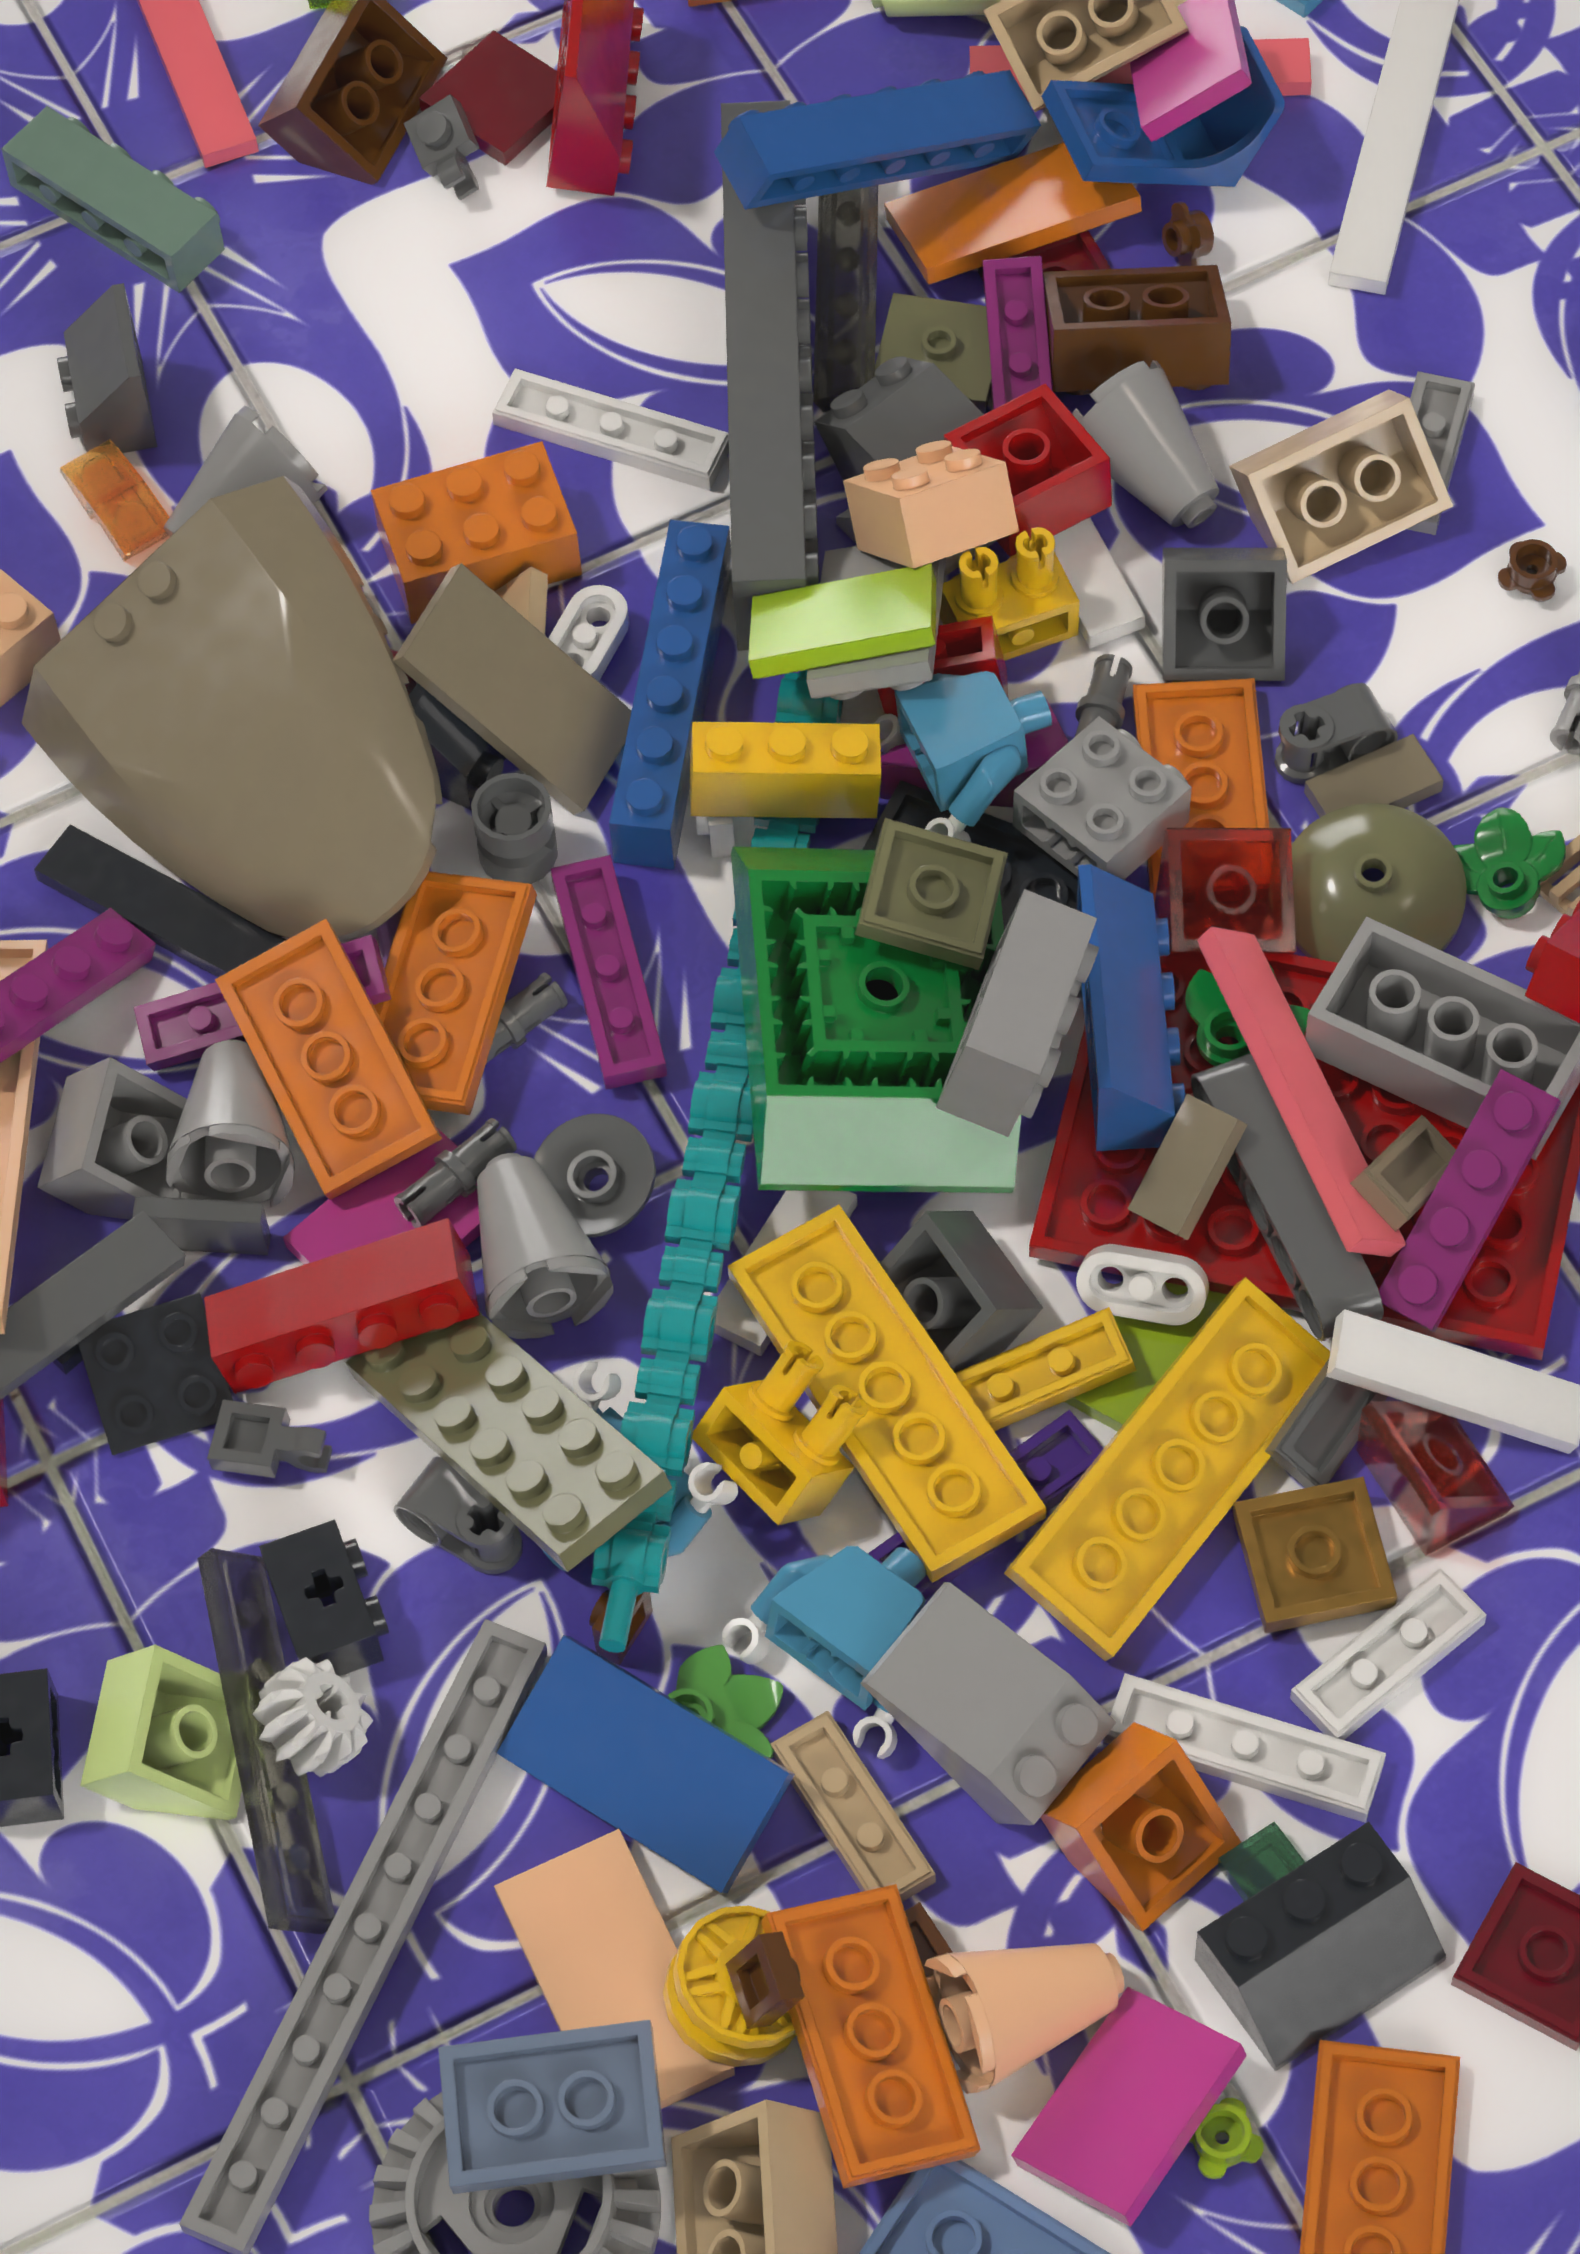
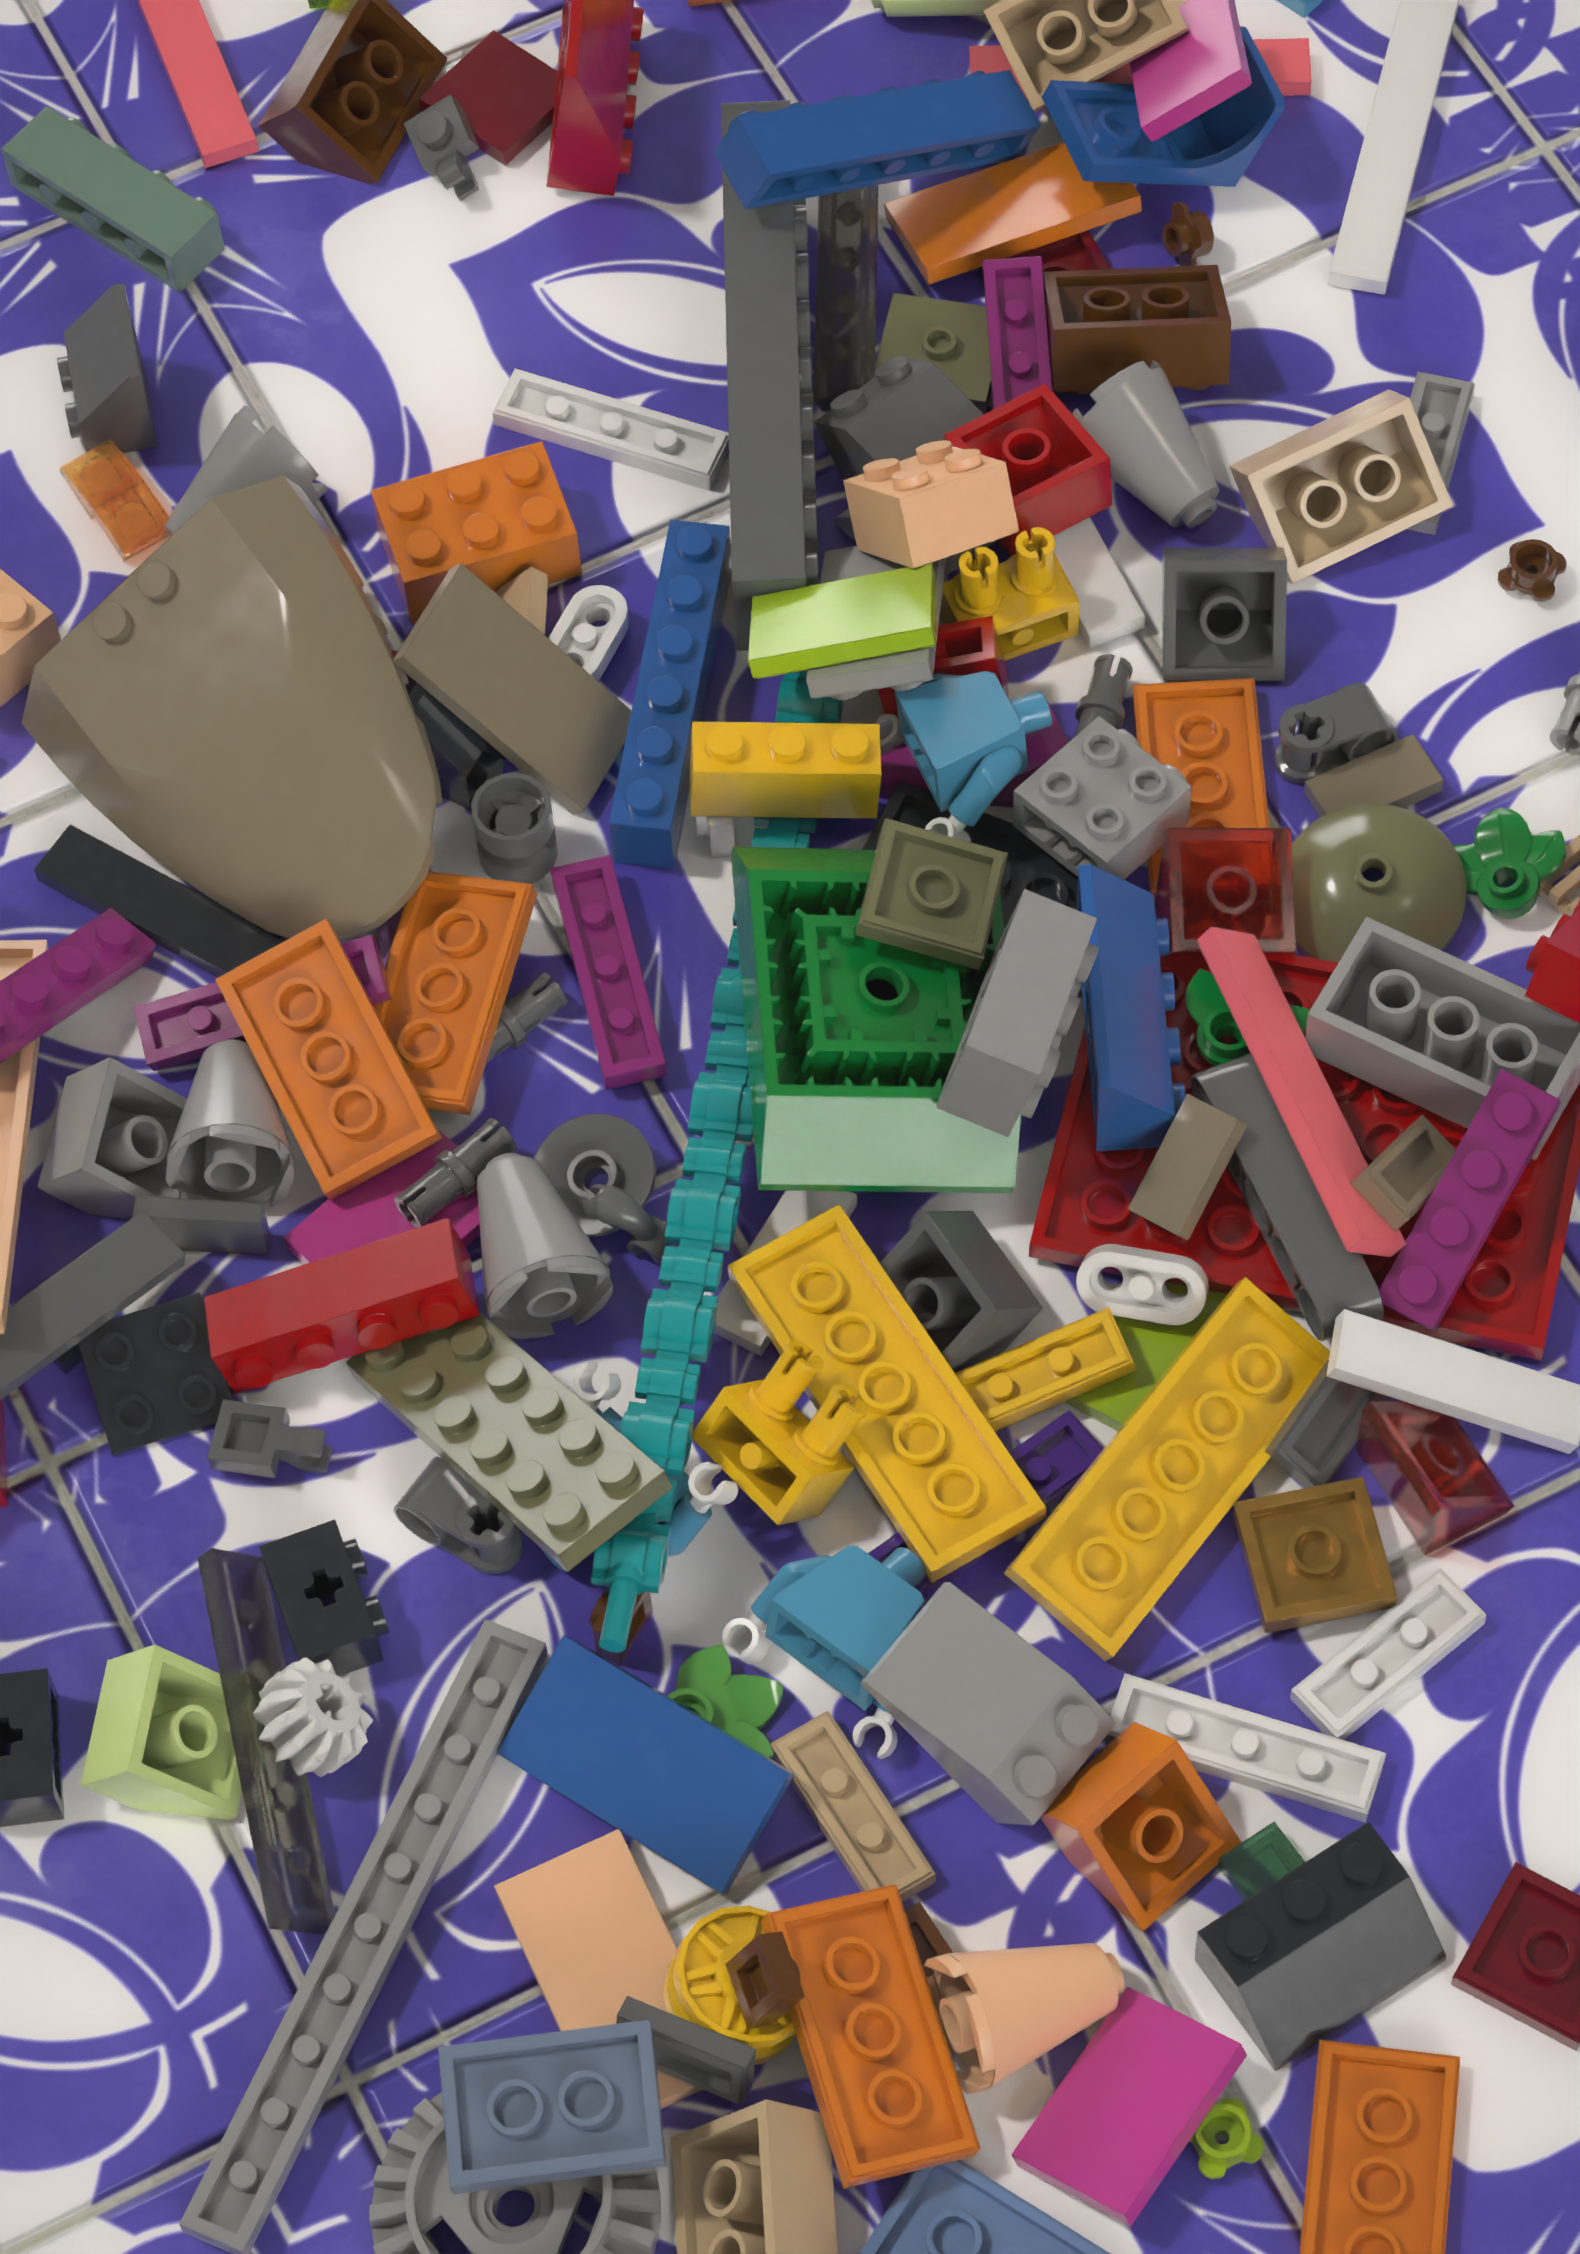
(622, 1211): none -> dark grey arm
(695, 2052): none -> dark grey tile

